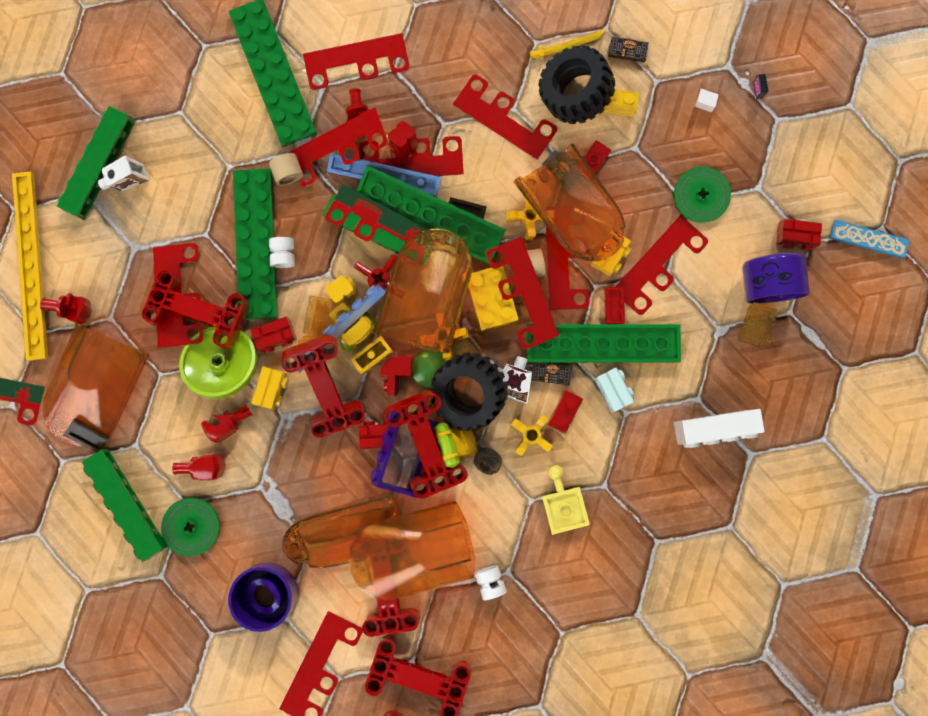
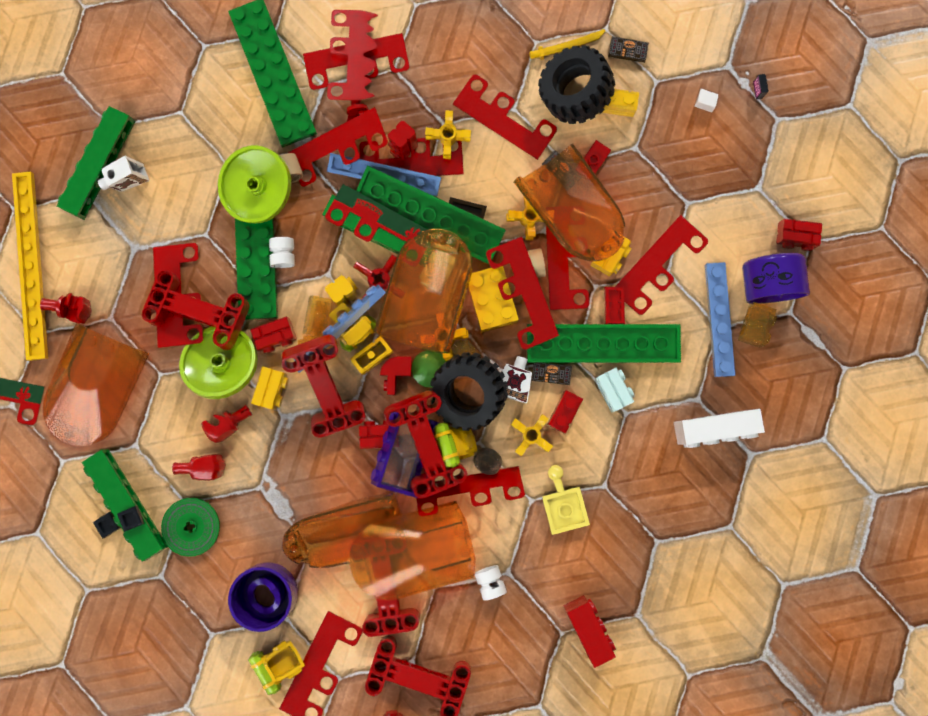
(86, 435): dark brown tile -> none
(106, 525): none -> black tile
(130, 518): none -> black tile
(254, 184): none -> lime dish
(276, 666): none -> yellow piece
(355, 47): none -> red piece
(458, 135): none -> yellow pin
(477, 484): none -> red piece
(590, 630): none -> red brick
(712, 184): green piece -> none
(719, 319): none -> medium blue plate
(869, 239): dark azure tile -> none

